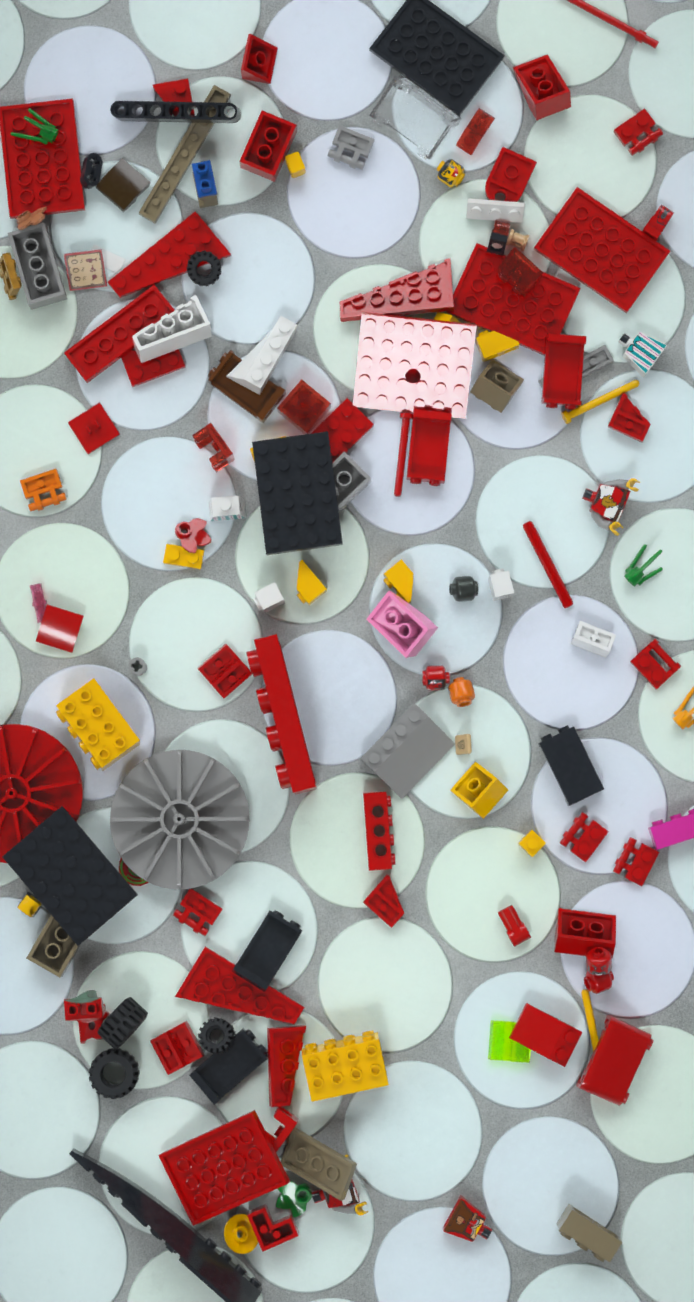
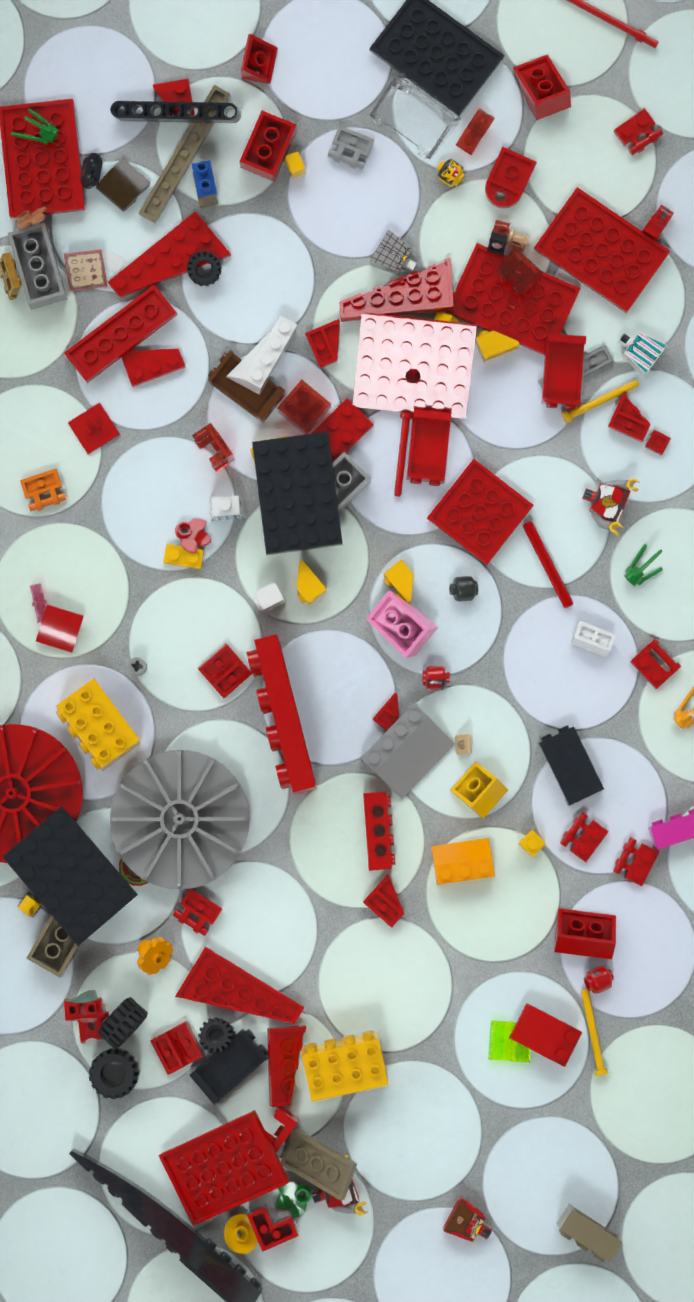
(154, 955): none -> light orange plant
(173, 331): white wedge -> none
(267, 950): black panel -> none
(325, 343): none -> red wing
(388, 713): none -> red tile
(393, 255): none -> light grey torso
(461, 692): orange head -> none
(462, 861): none -> light orange slope
(480, 512): none -> red plate
(495, 210): white plate -> none
(496, 386): dark tan slope -> none
(500, 584): white brick -> none
(515, 928): red piece -> none
(599, 961): red head -> none
(615, 1061): red windscreen -> none
(657, 442): none -> red tile

